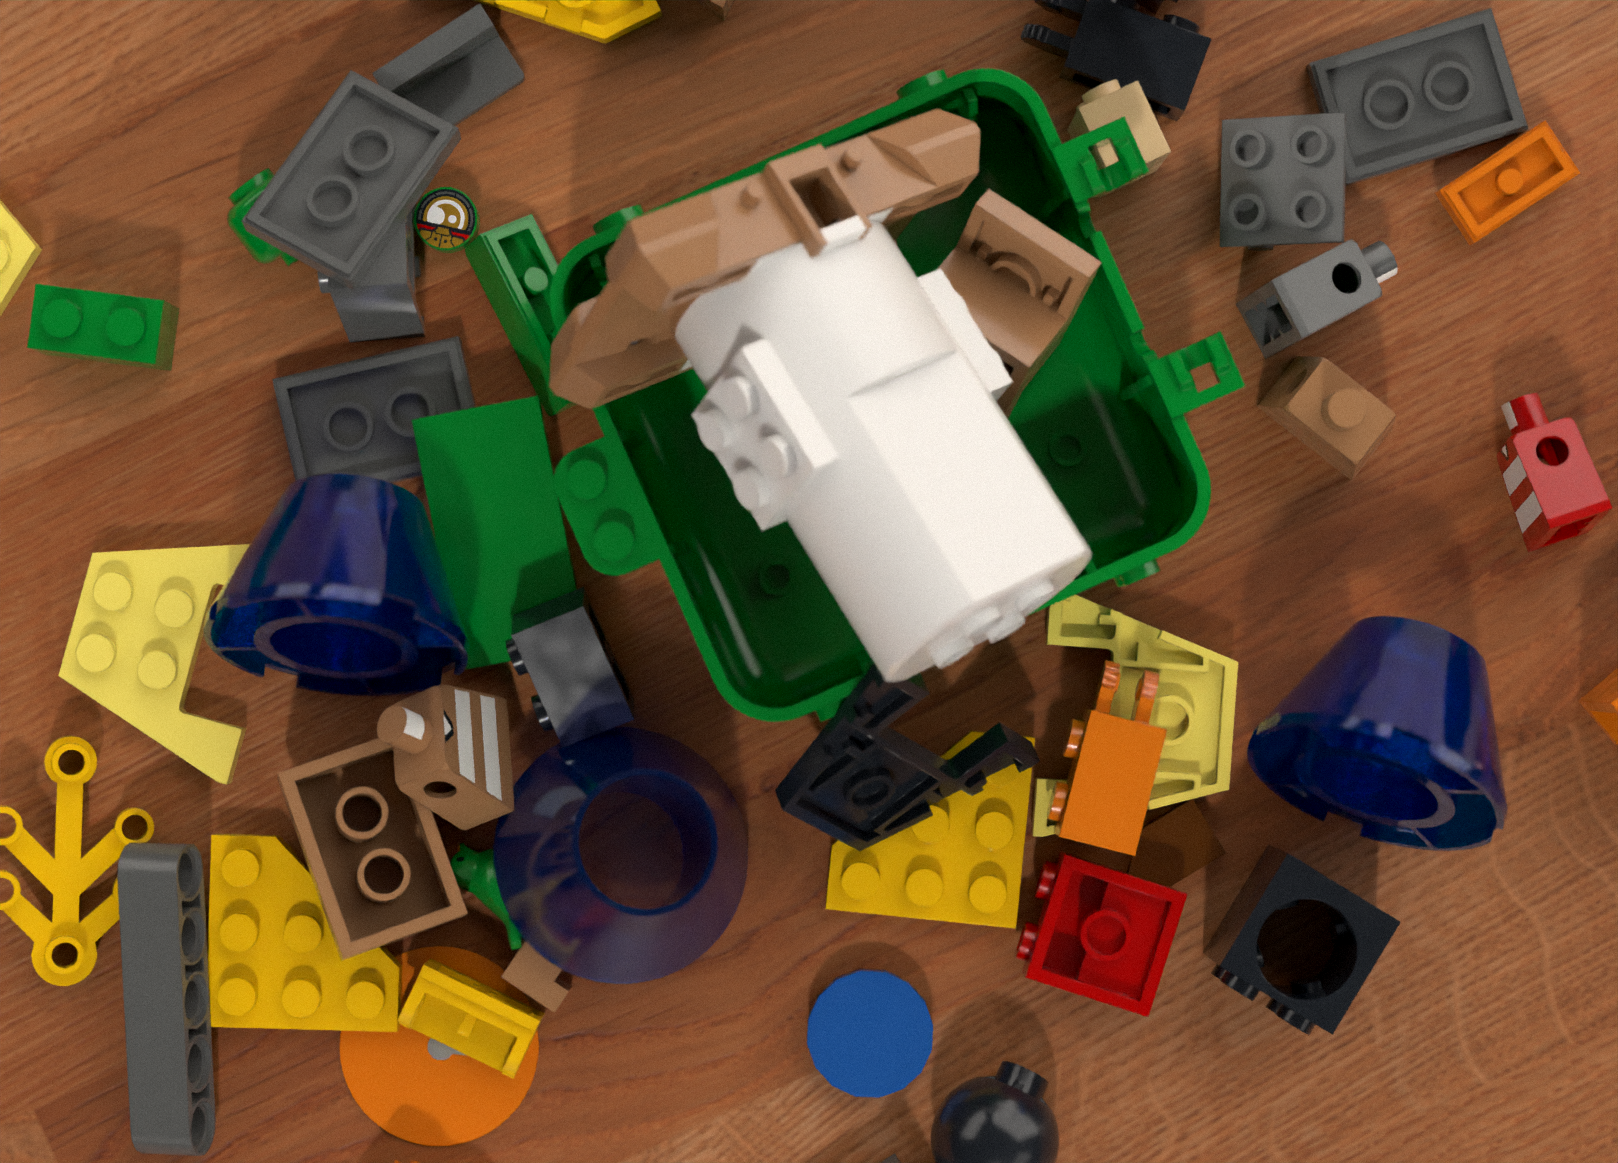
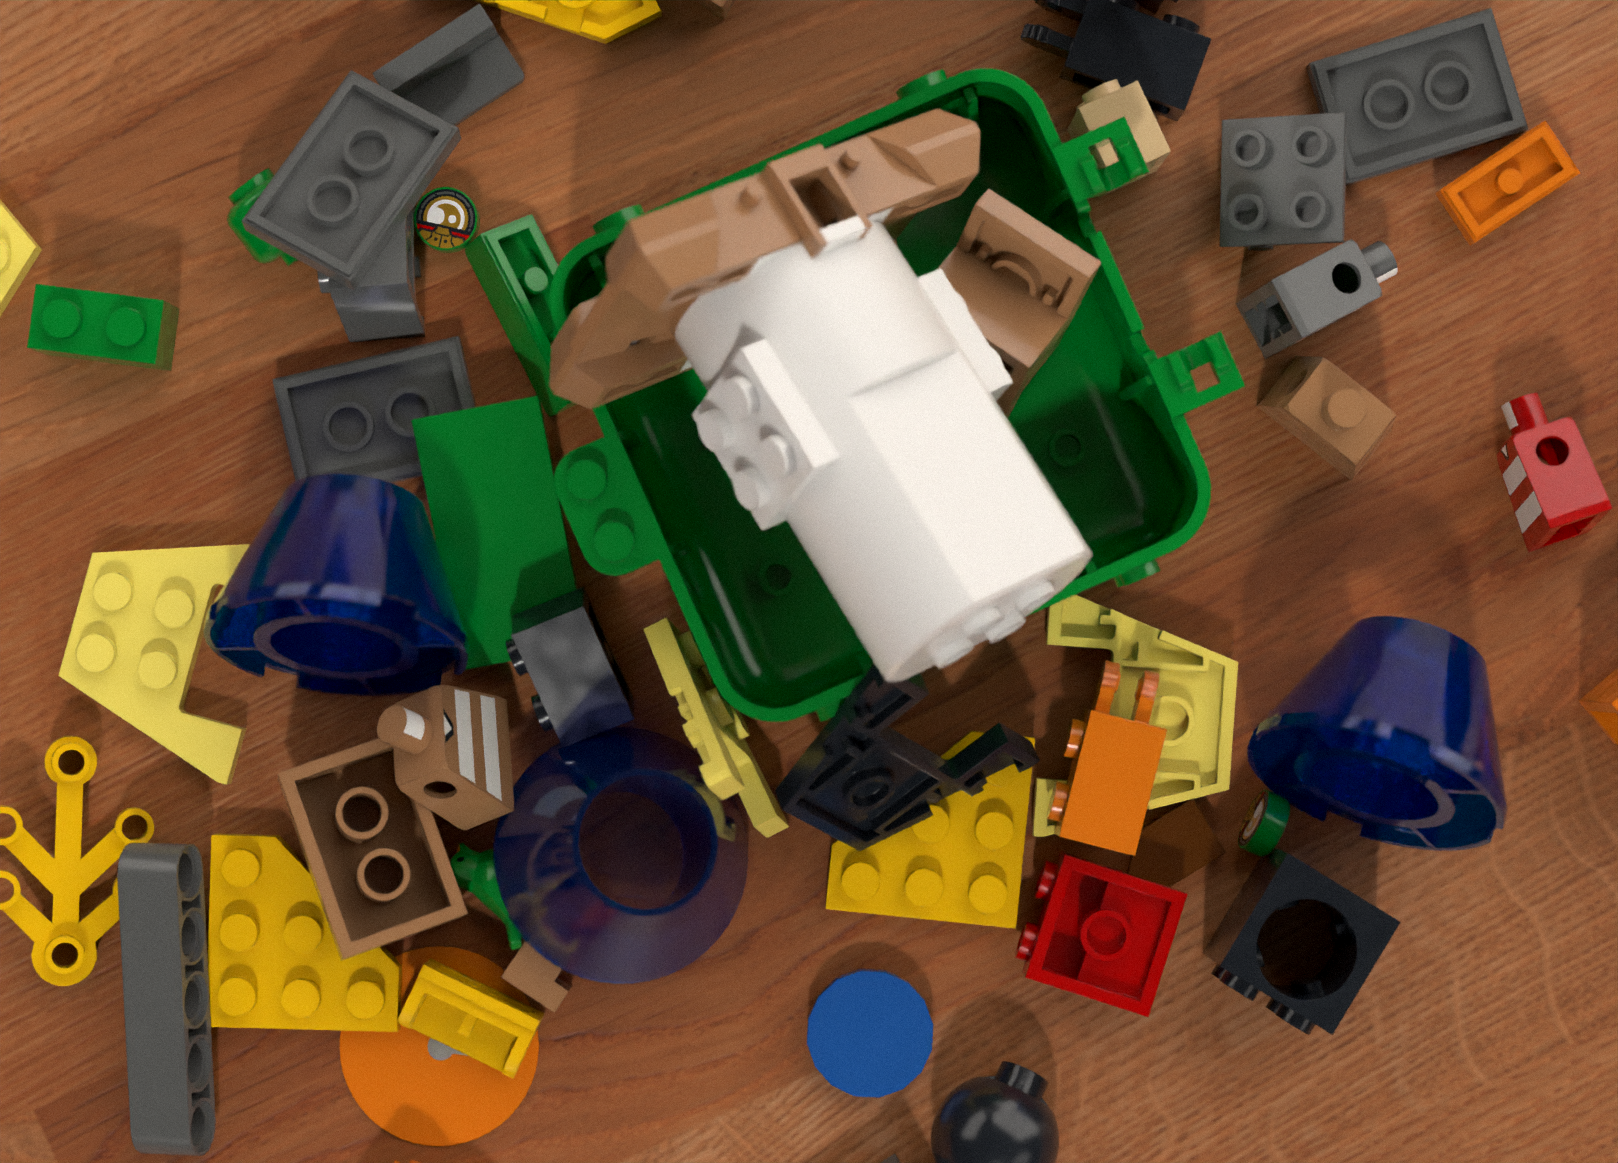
(713, 727): none -> light yellow wing
(1264, 823): none -> green tile

